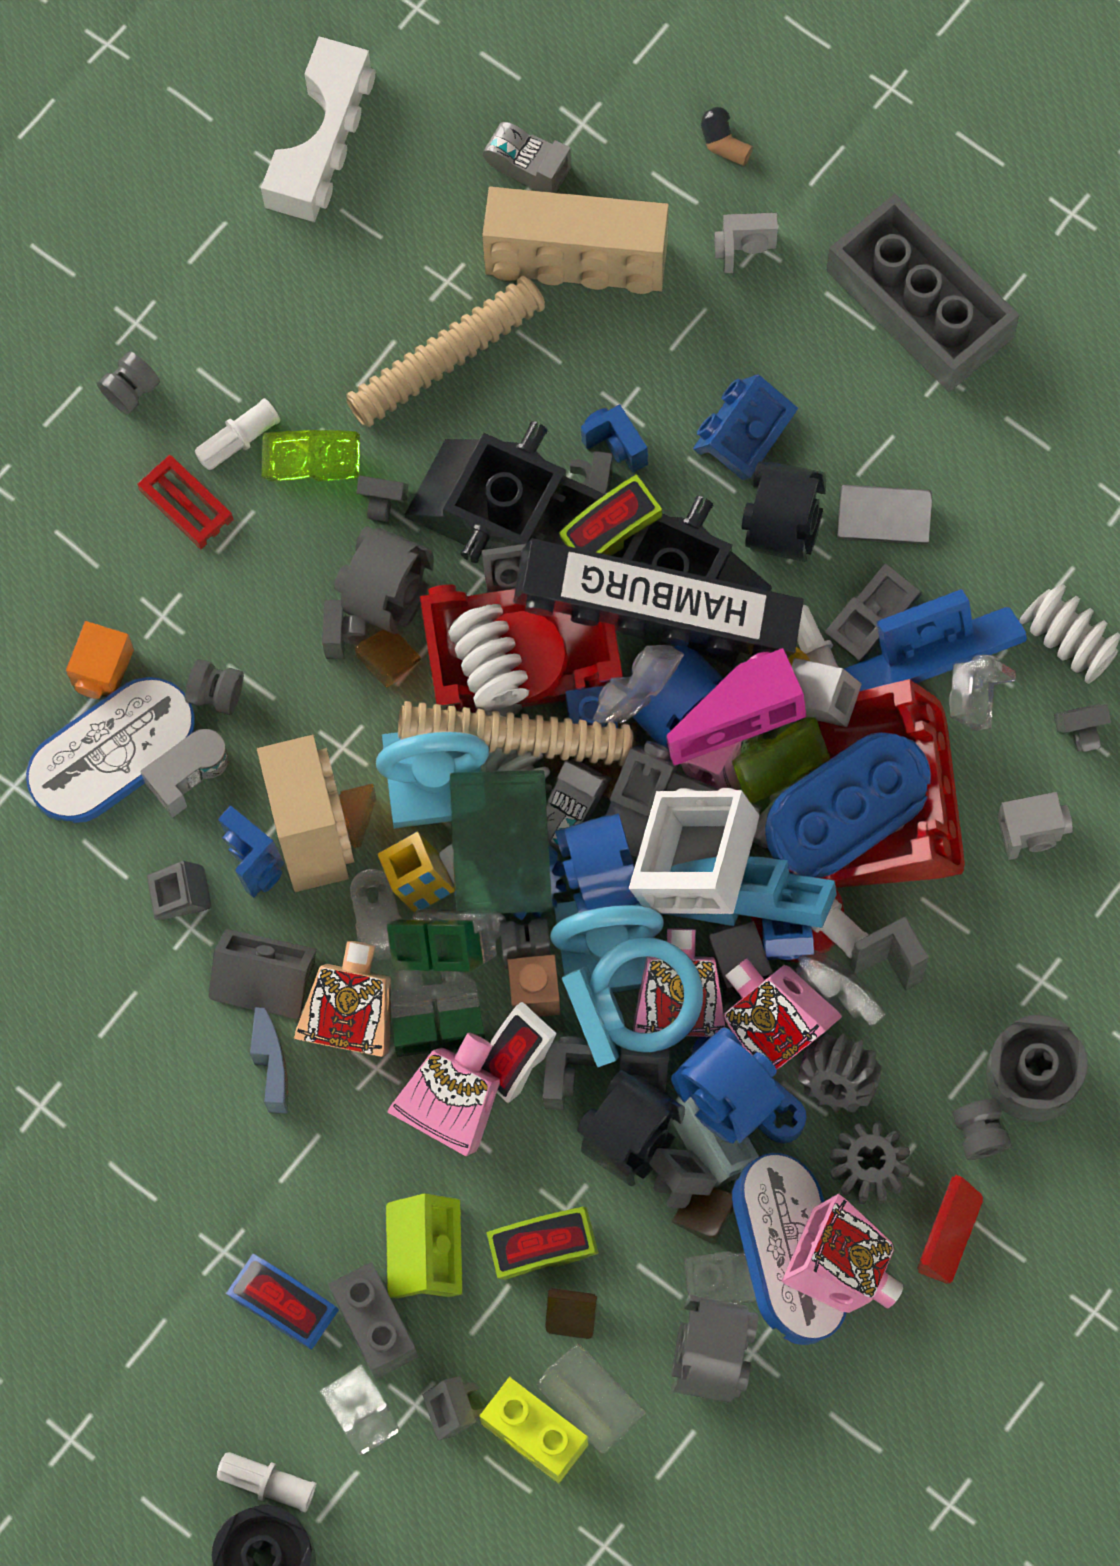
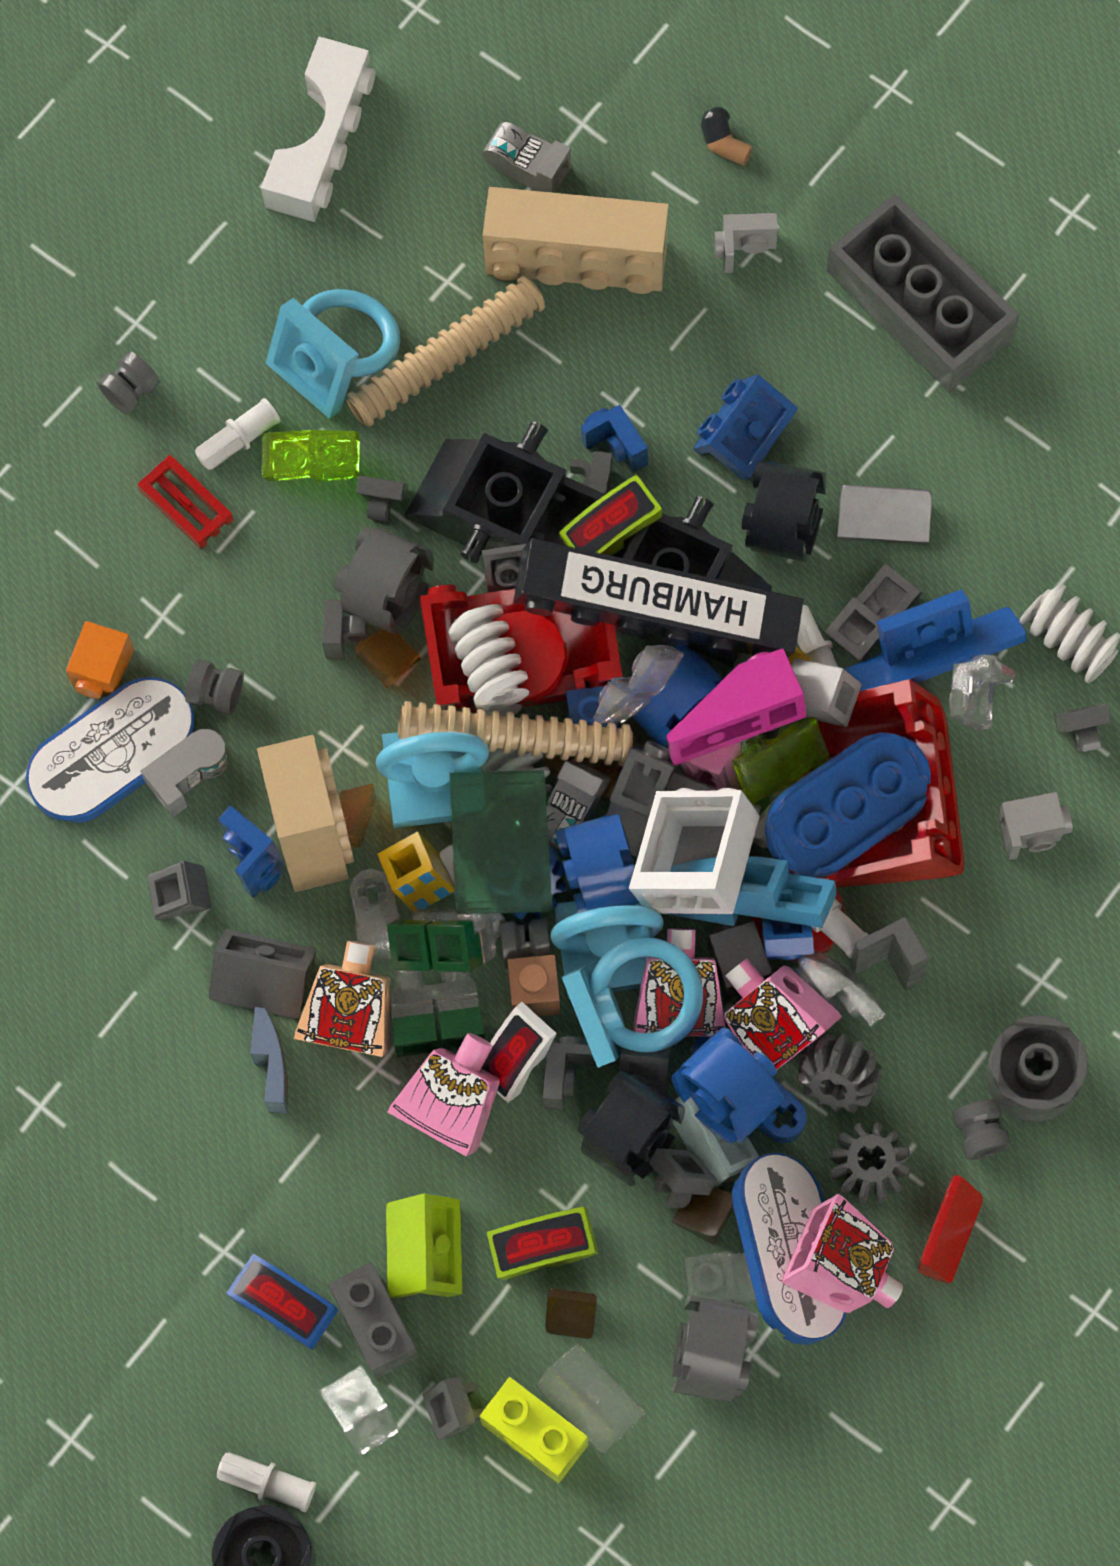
(320, 361): none -> medium azure tile

